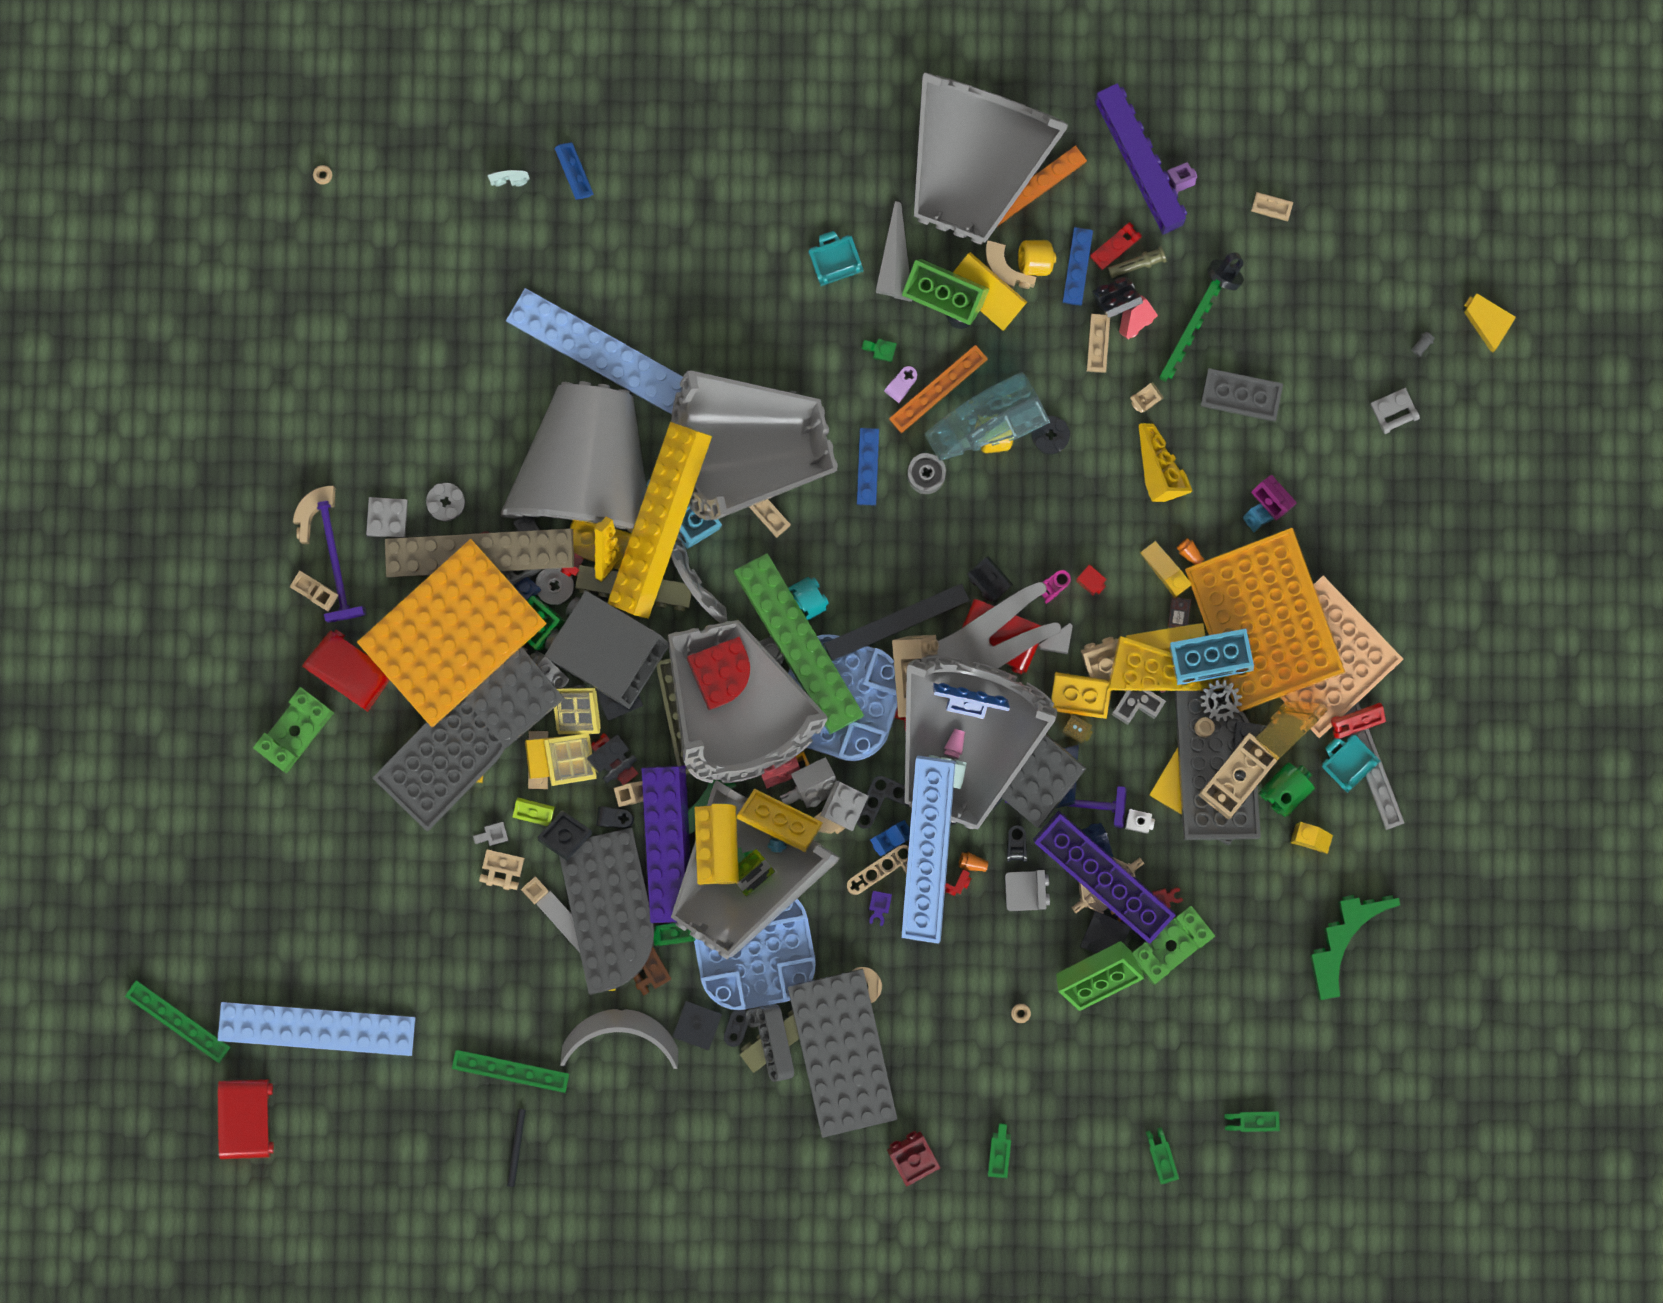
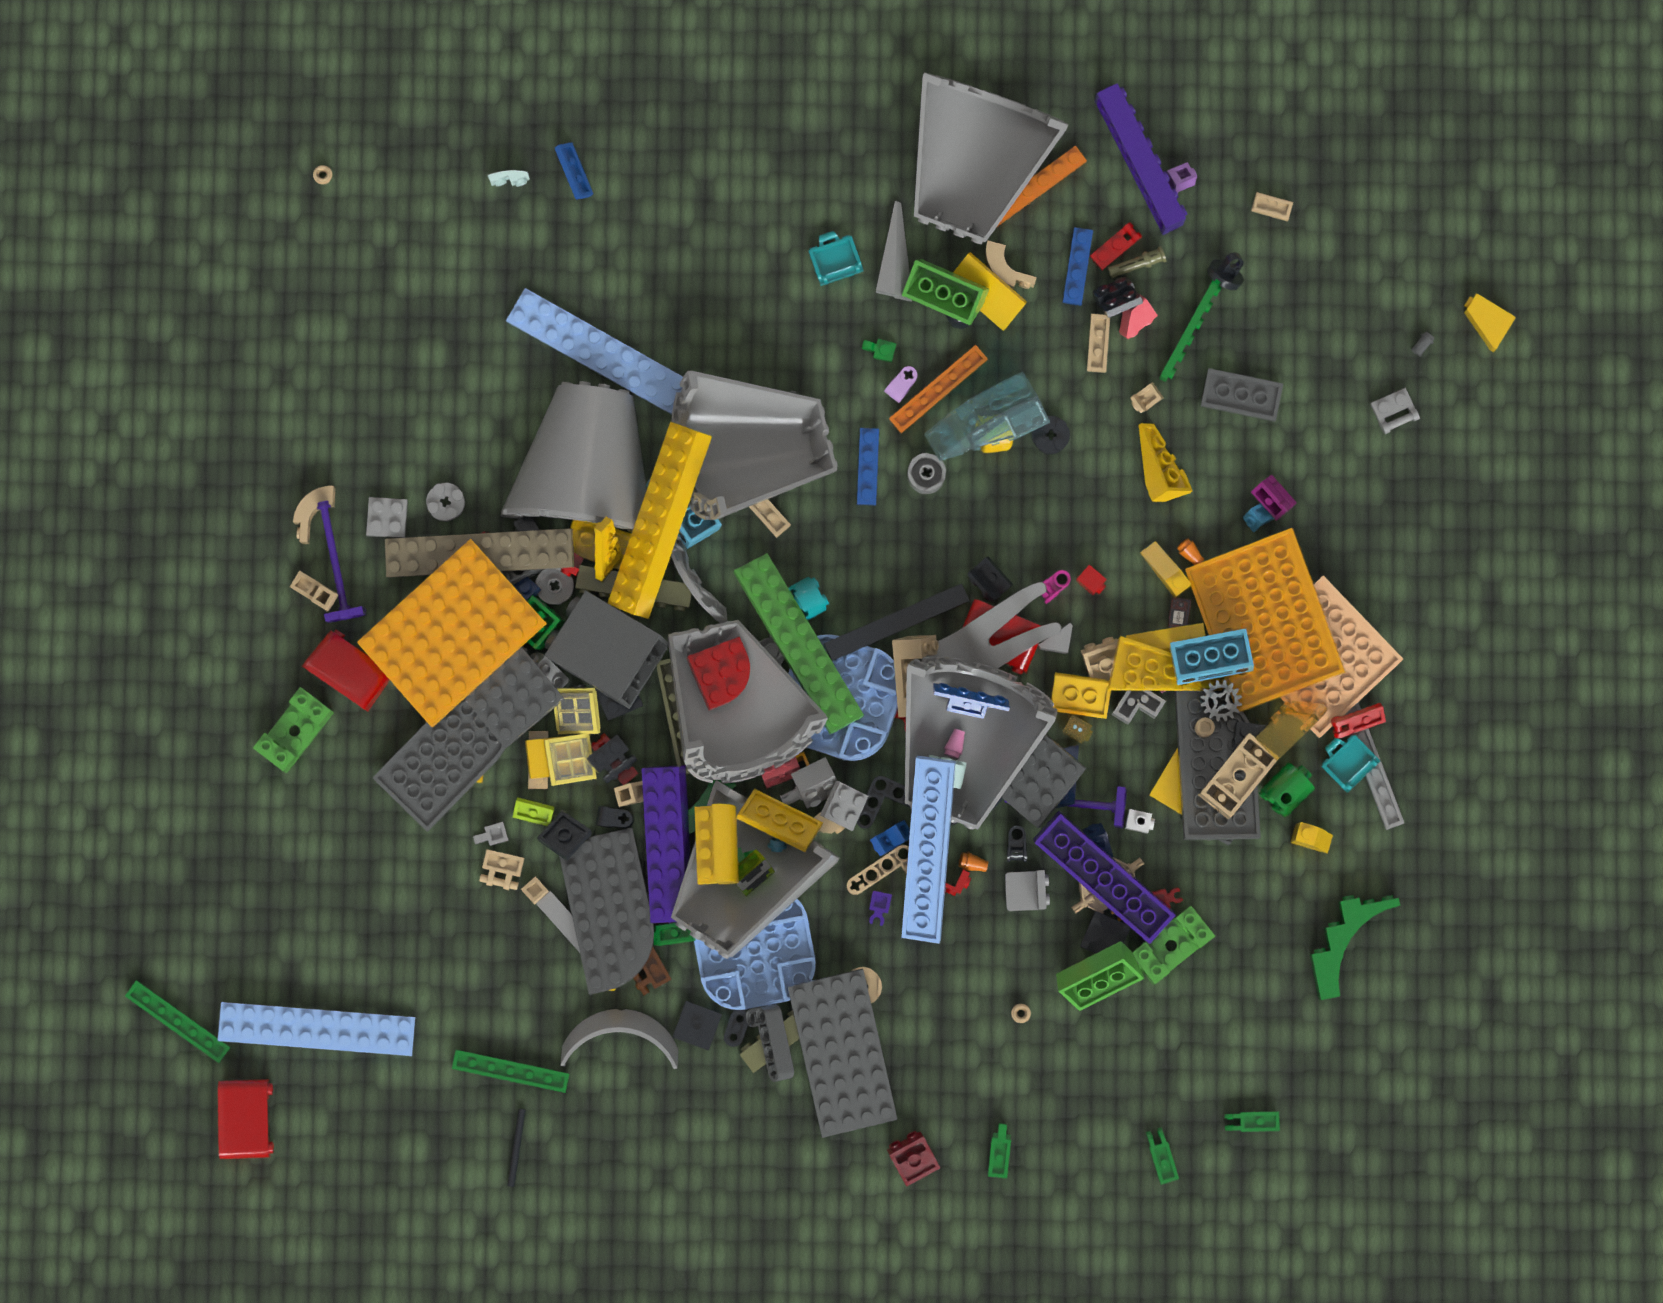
(1036, 257): yellow head -> none

